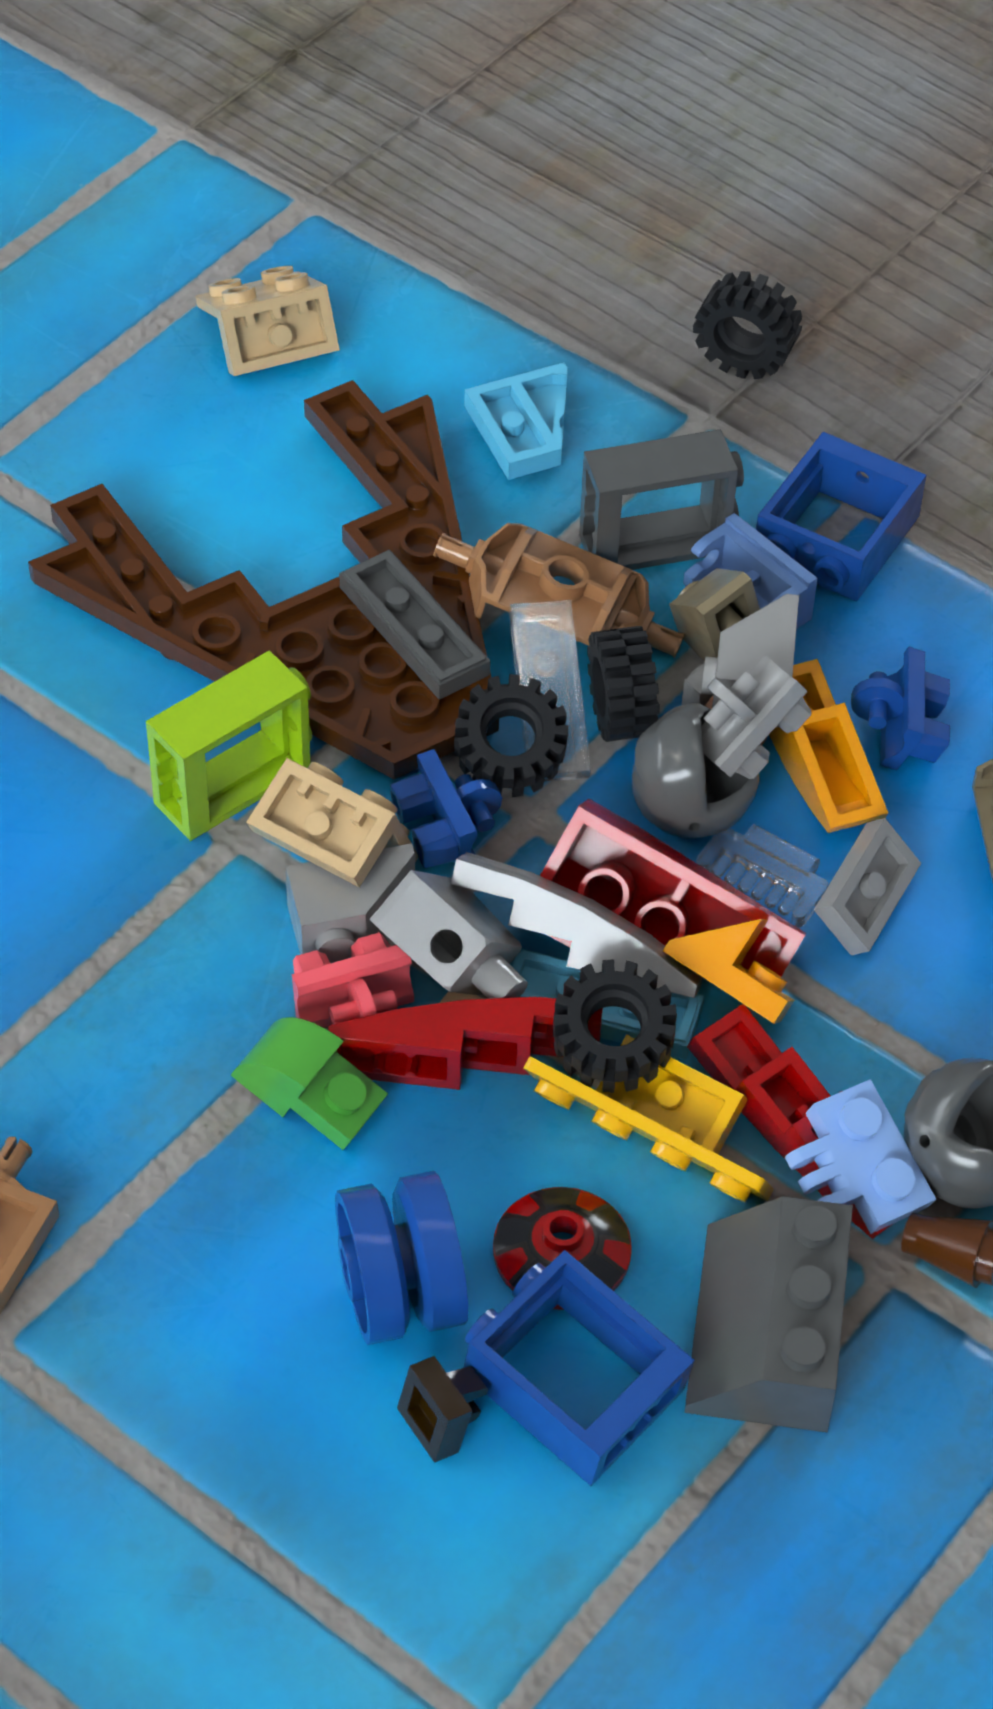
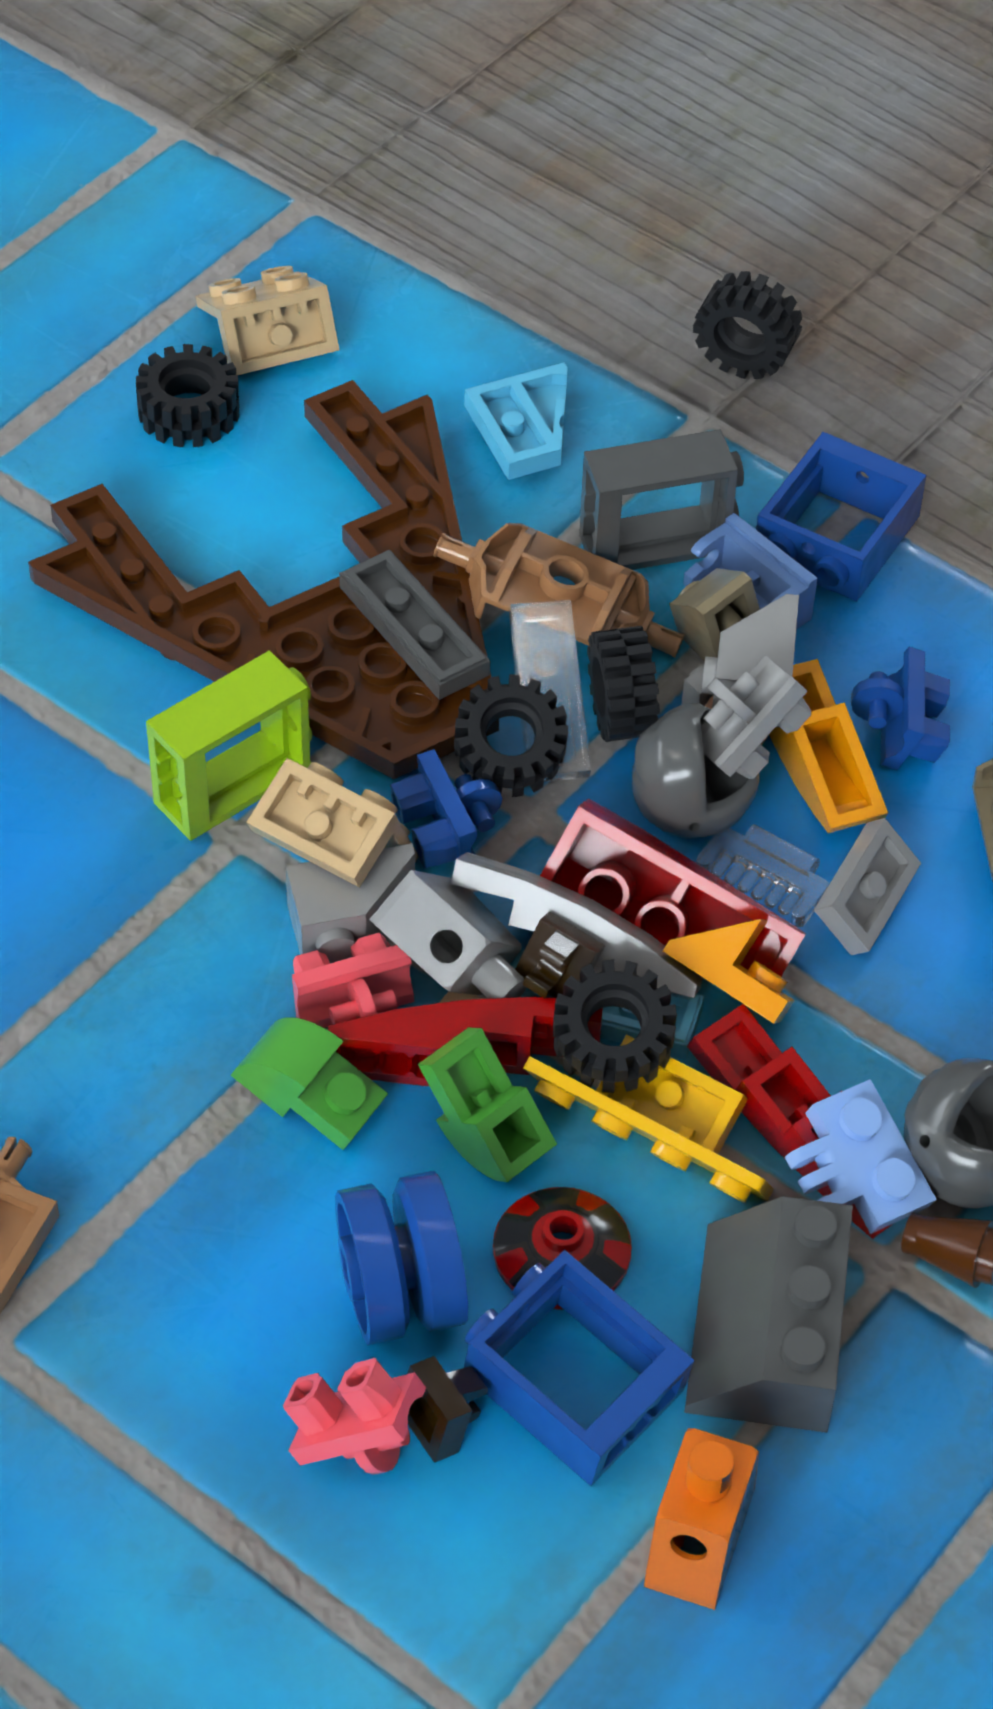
(187, 417): none -> black tyre
(359, 1421): none -> coral hips
(484, 1114): none -> bright green brick
(556, 954): none -> dark brown tile
(706, 1501): none -> orange torso

